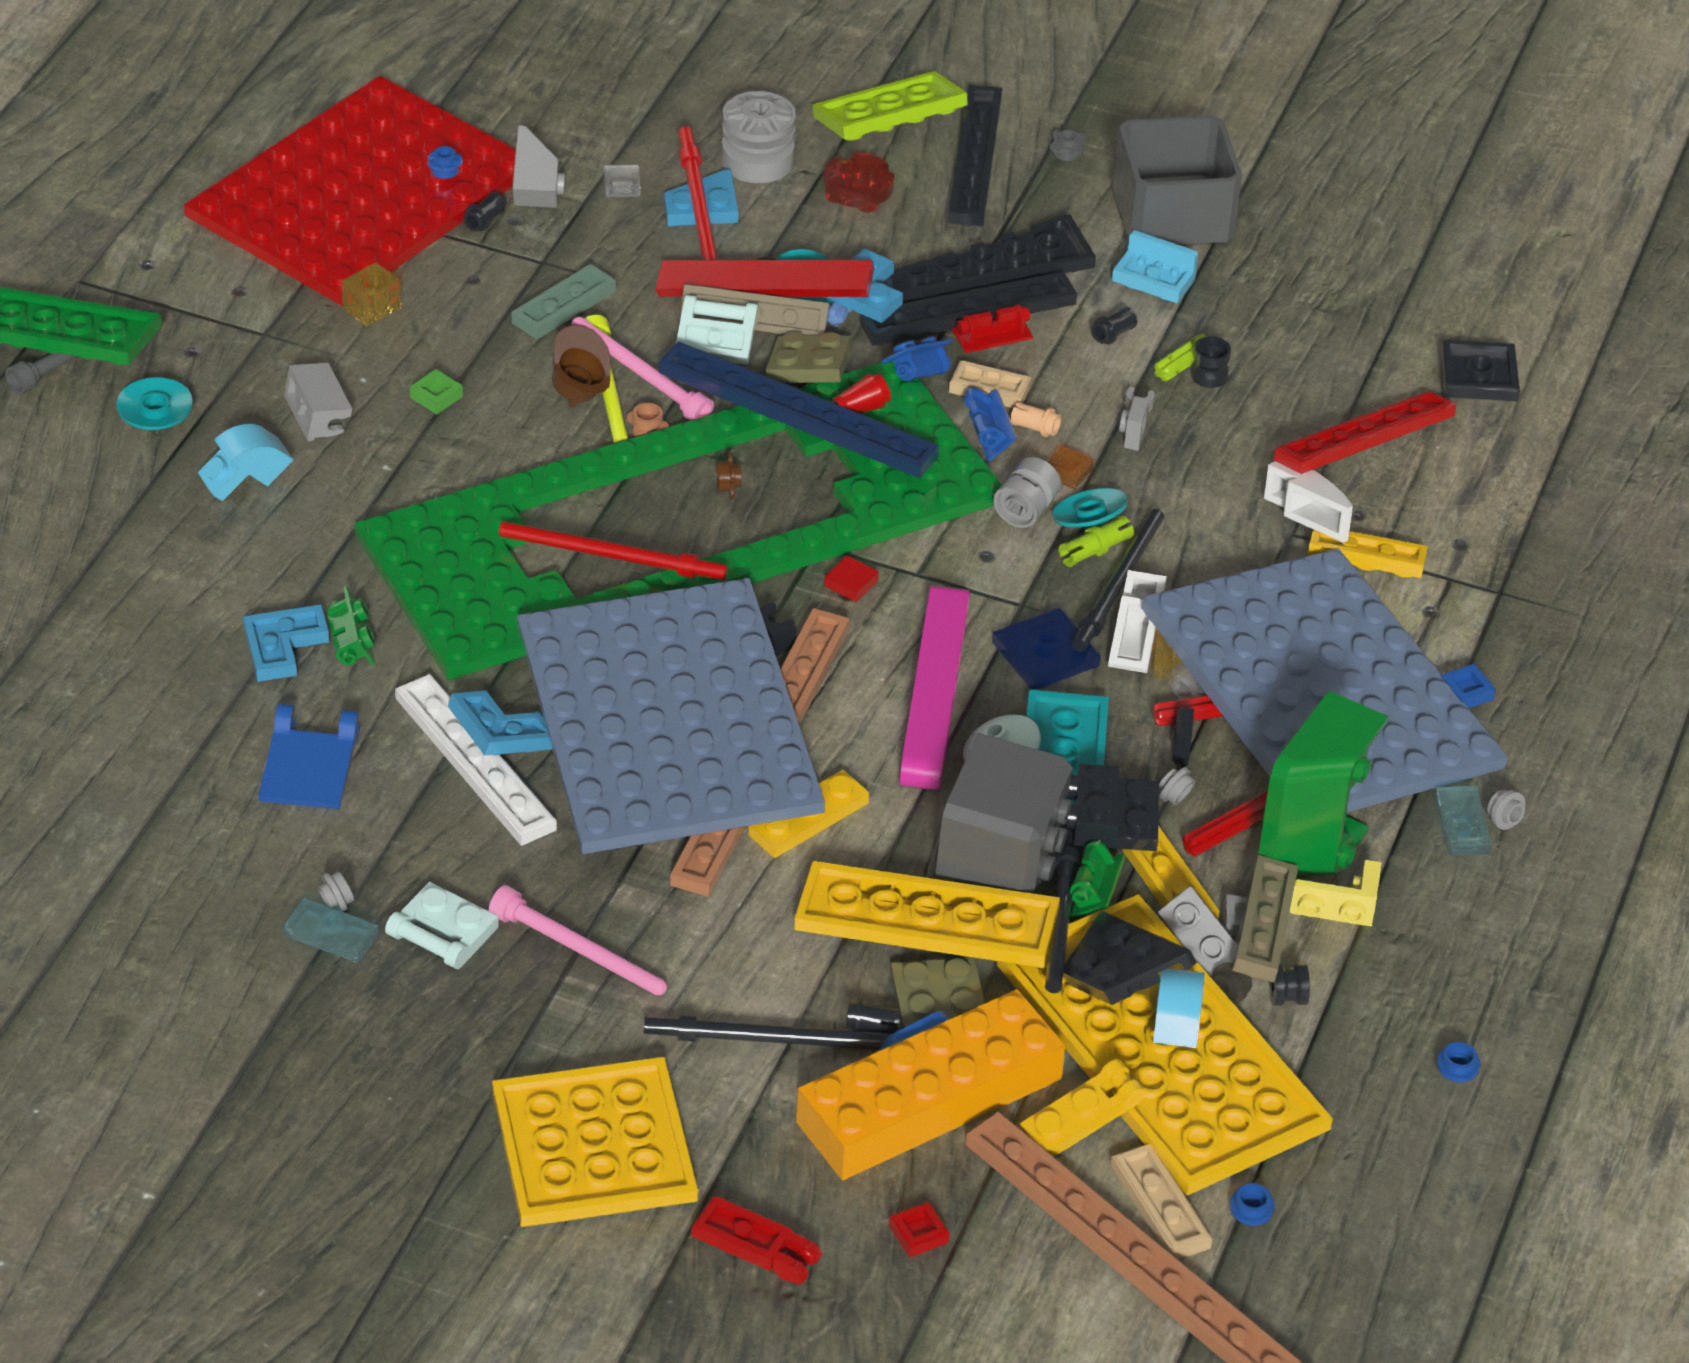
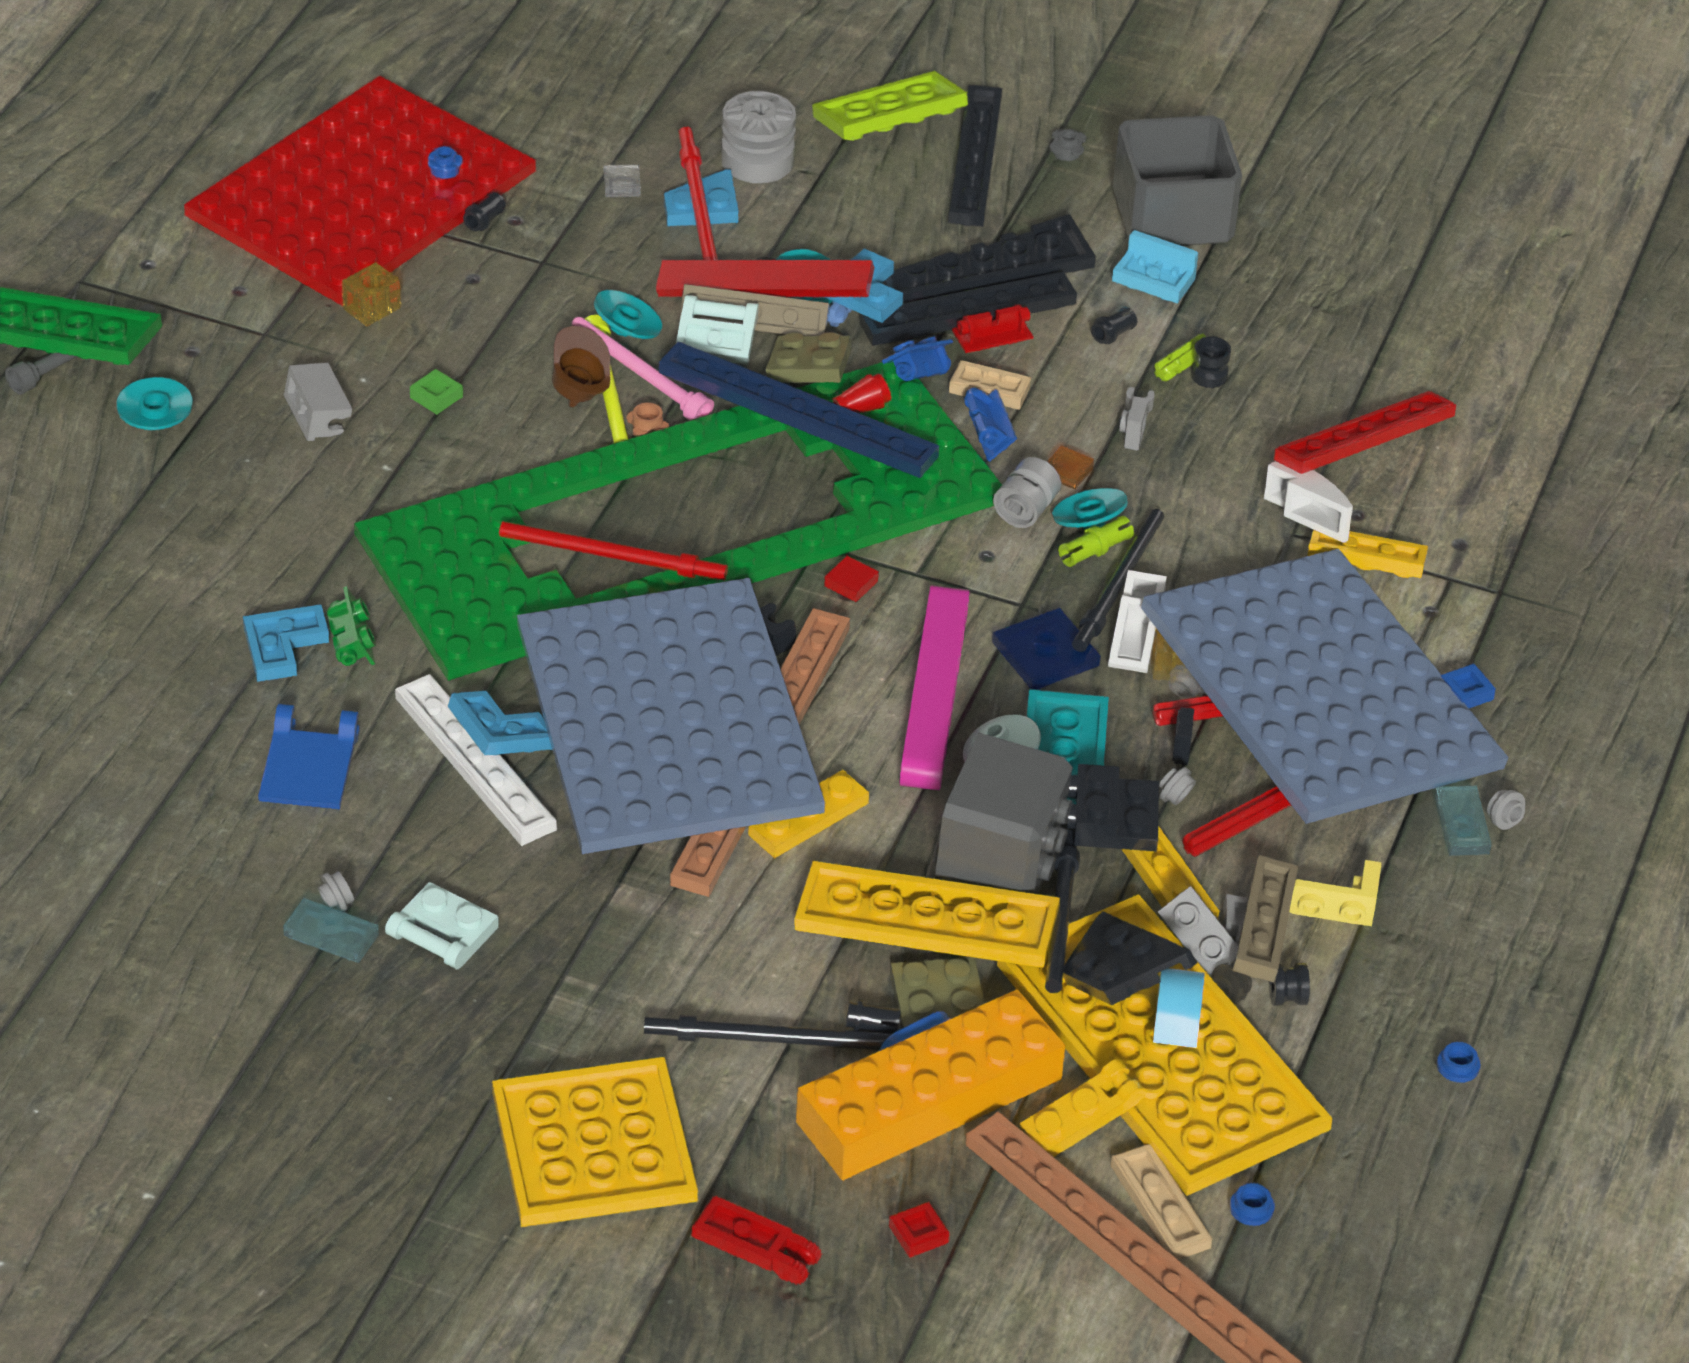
(244, 452): medium azure brick -> none
(509, 905): bright pink piece -> none
(536, 173): light grey slope -> none
(563, 301): sand green plate -> none
(627, 314): none -> teal dish
(728, 476): reddish brown plate -> none
(844, 187): clear red plate -> none
(1040, 420): light nougat pin -> none
(1096, 879): green hinge -> none
(1312, 788): green windscreen -> none
(1479, 370): black plate -> none

